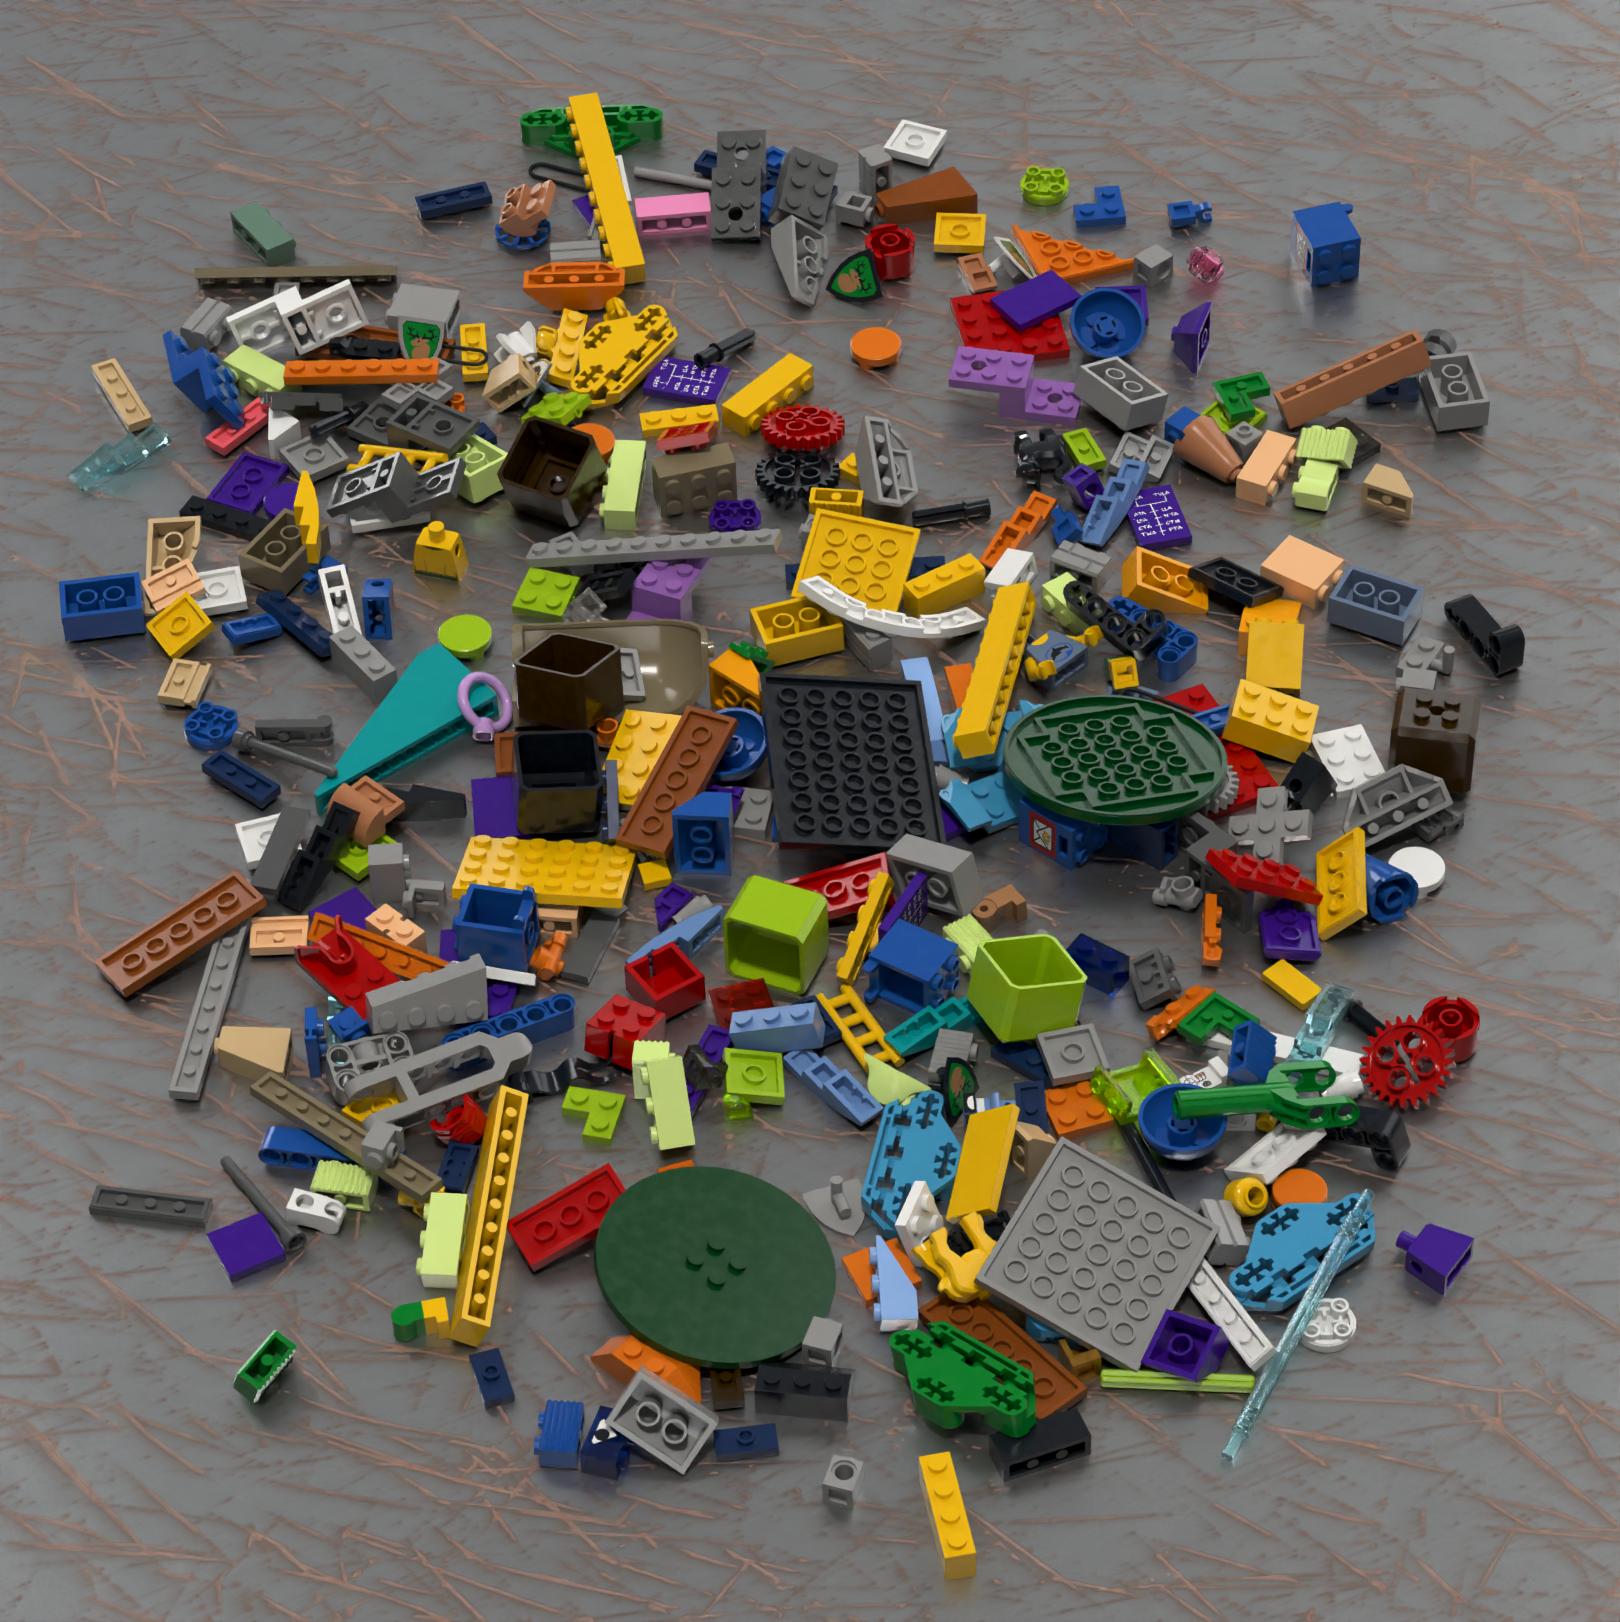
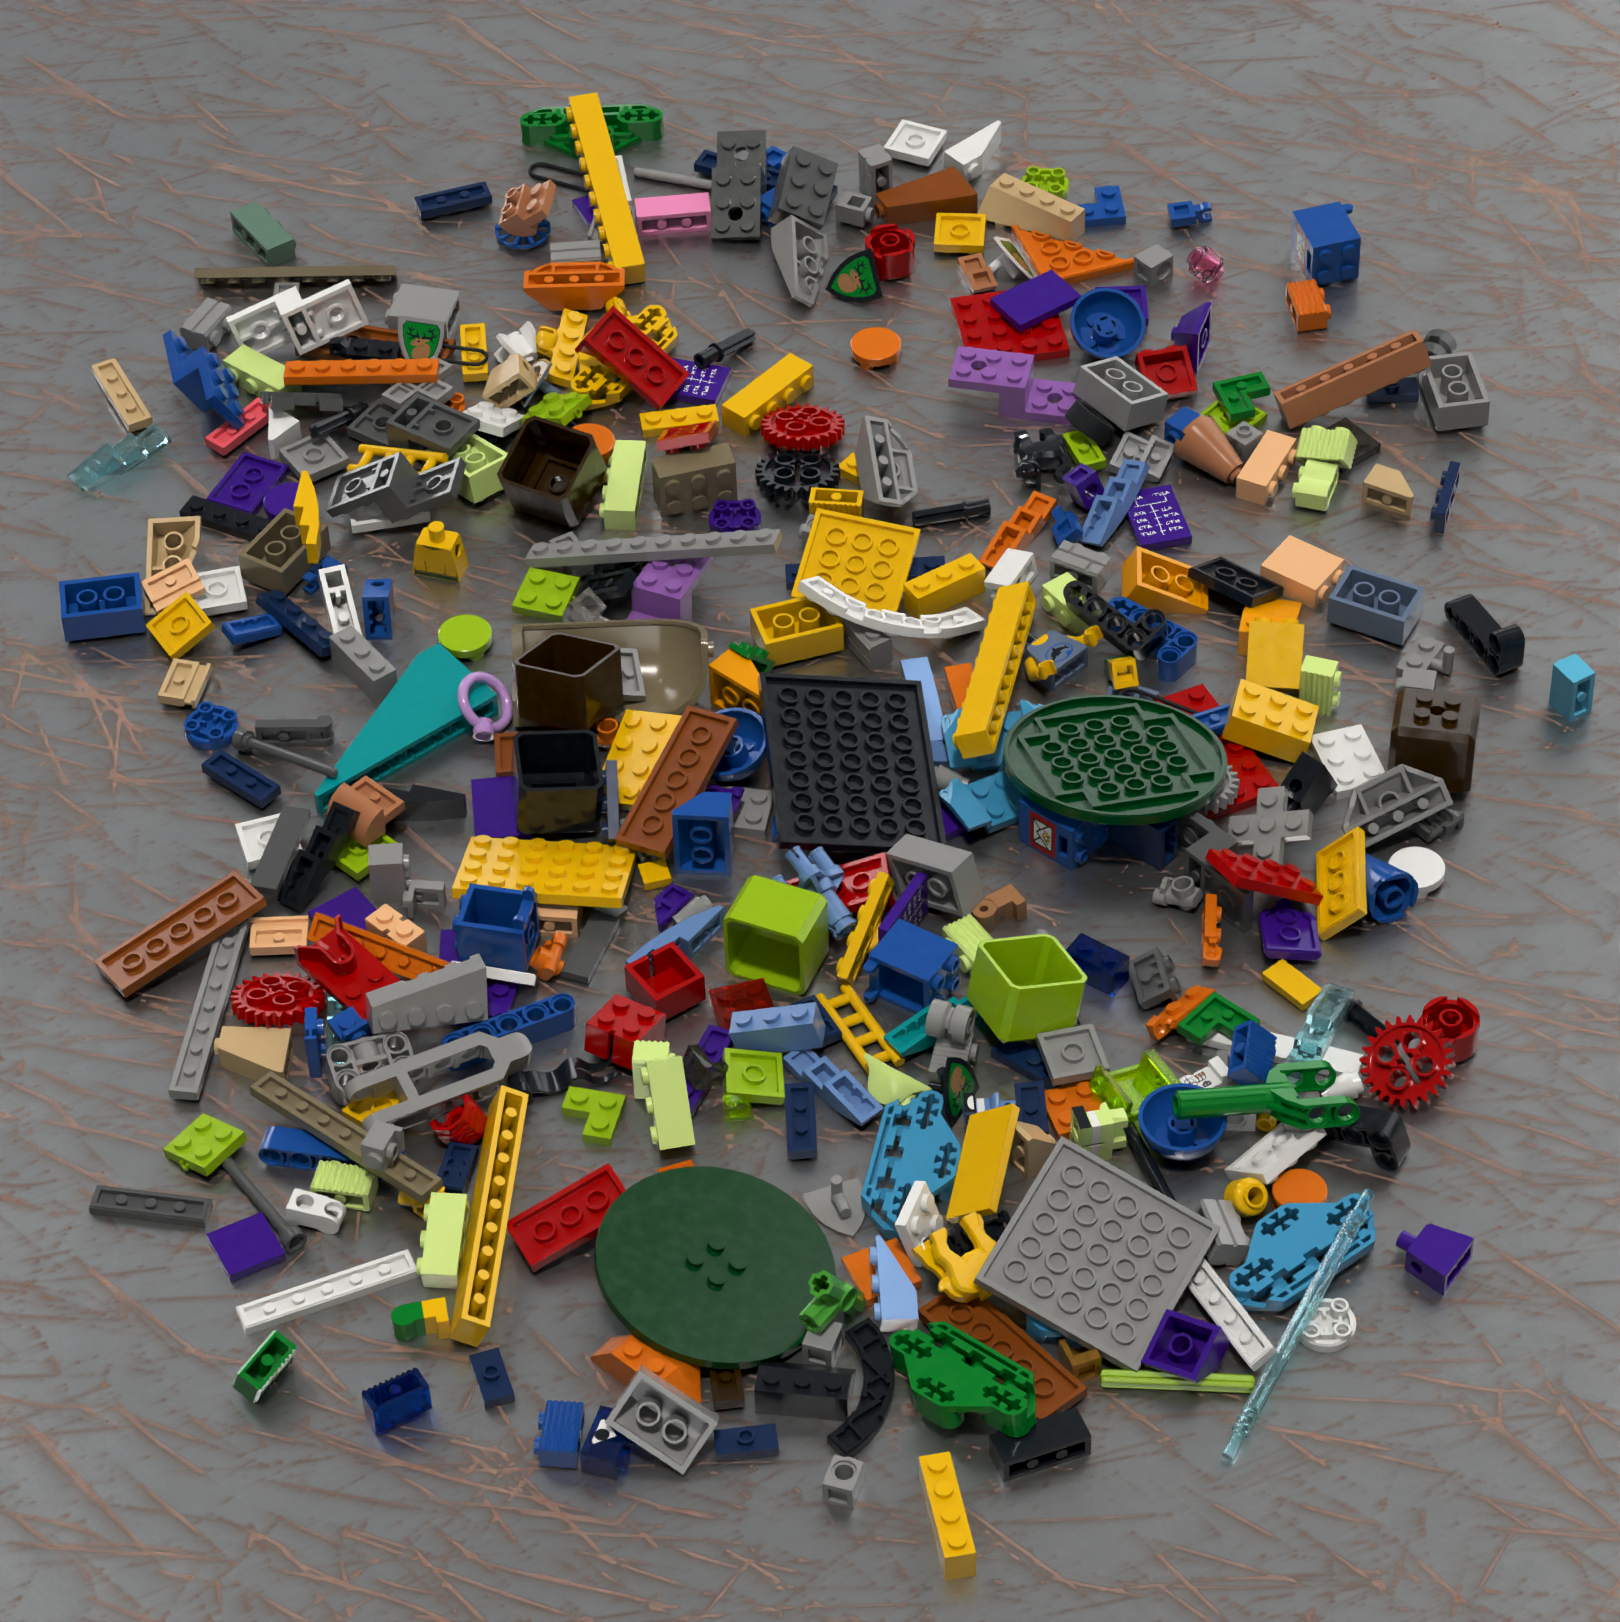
(204, 1144): none -> lime plate
(276, 999): none -> red gear
(327, 1292): none -> white tile
(396, 1400): none -> clear blue brick
(495, 420): none -> white plate
(634, 358): none -> red plate
(800, 1120): none -> dark blue plate
(825, 879): none -> medium blue wheel
(830, 1298): none -> bright green piece
(876, 1392): none -> black tile
(950, 1021): none -> light grey wheel
(974, 152): none -> white slope
(1031, 208): none -> tan wedge
(1089, 422): none -> black tyre
(1098, 1129): none -> yellowish green hips
(1169, 370): none -> red plate
(1307, 305): none -> orange brick
(1319, 683): none -> yellowish green brick
(1445, 497): none -> dark blue plate
(1572, 687): none -> medium azure brick

